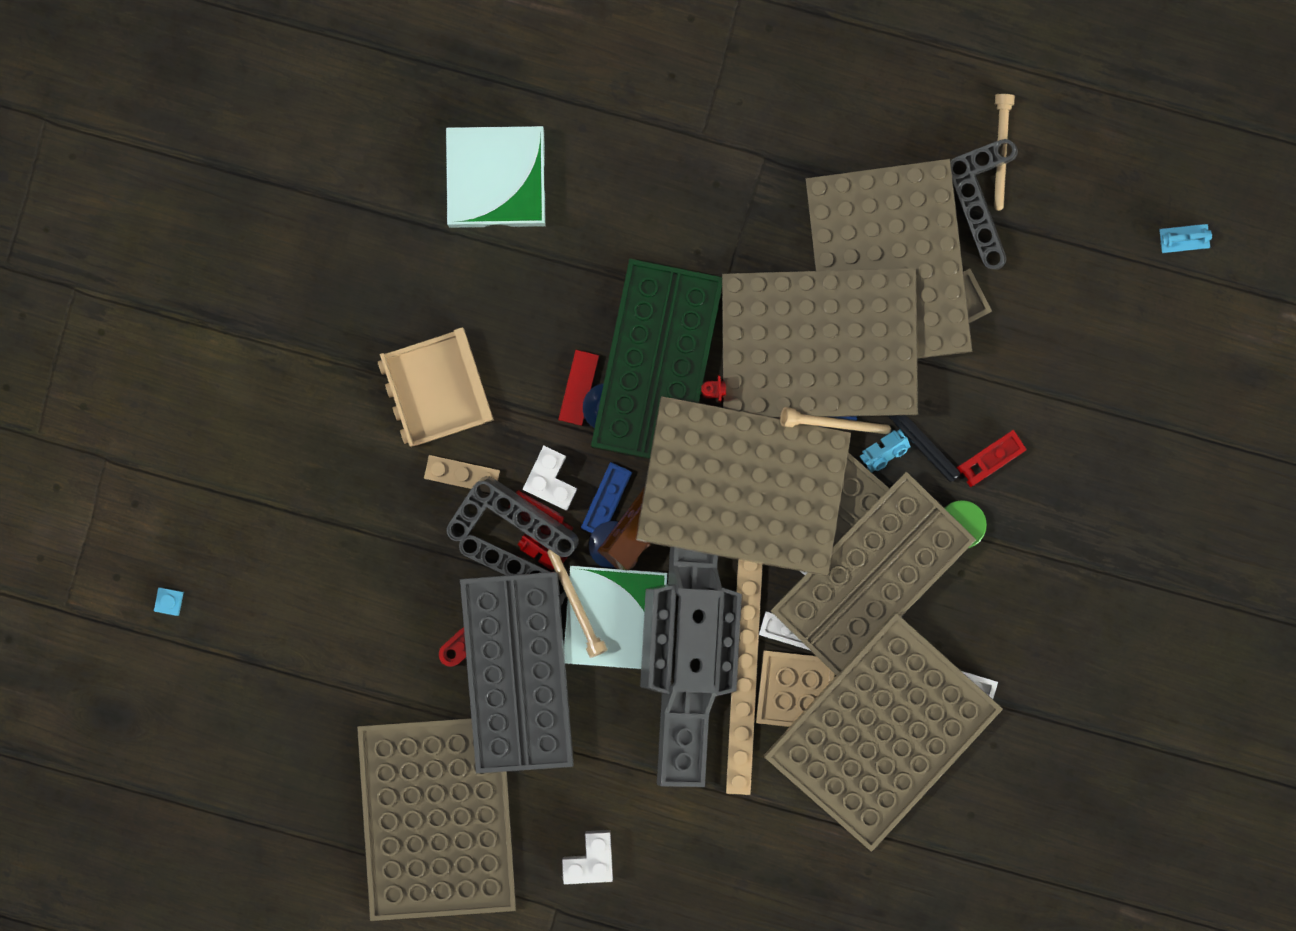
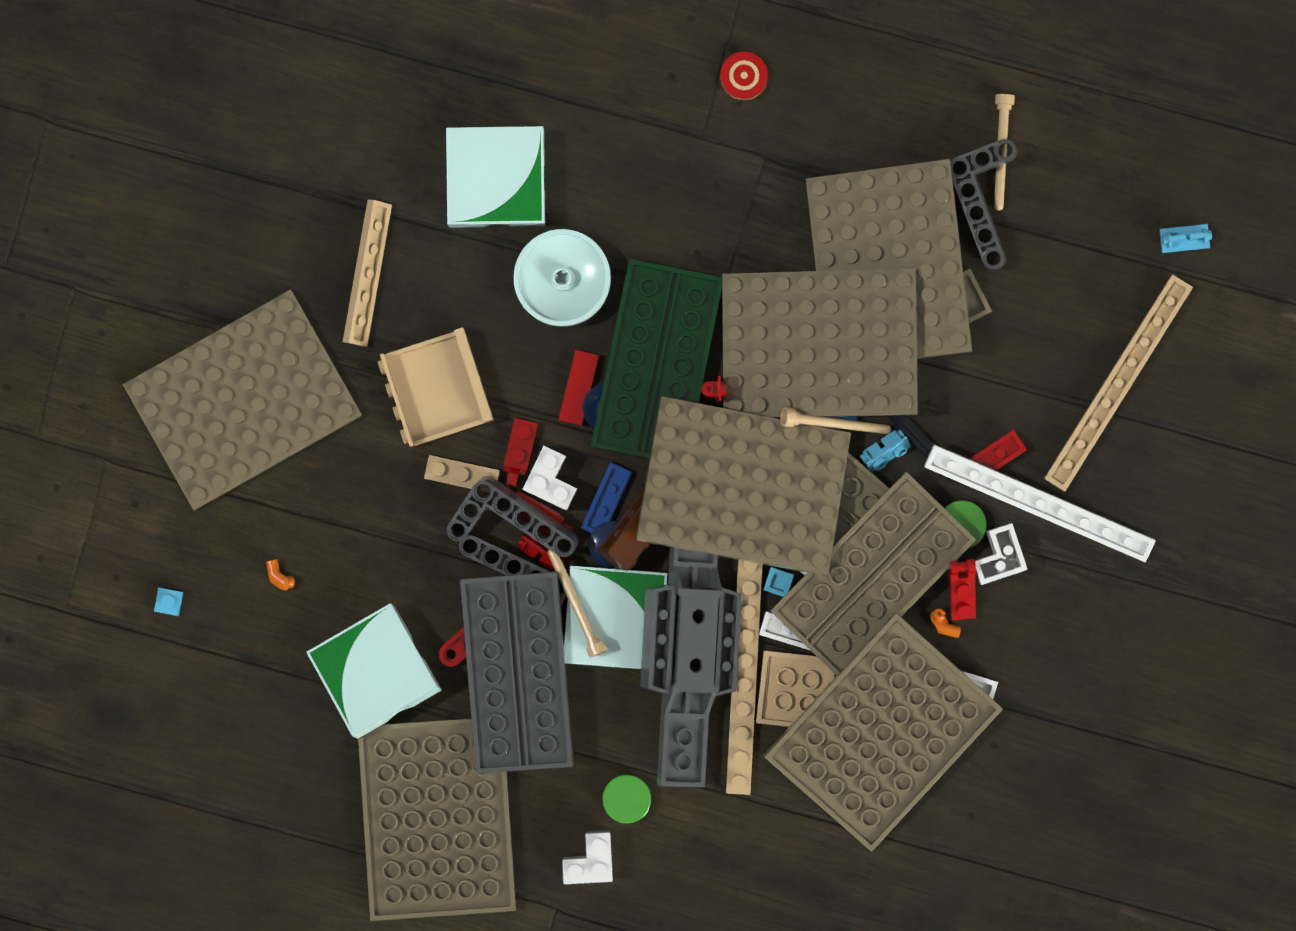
(242, 400): none -> dark tan plate
(278, 579): none -> orange arm
(367, 273): none -> tan plate
(373, 671): none -> light aqua tile
(519, 449): none -> red hinge
(562, 277): none -> light aqua dish
(626, 798): none -> bright green tile
(744, 75): none -> red tile
(778, 582): none -> medium azure plate
(941, 624): none -> orange arm
(962, 589): none -> red plate
(1006, 556): none -> white brick
(1039, 503): none -> white plate
(1118, 383): none -> tan plate

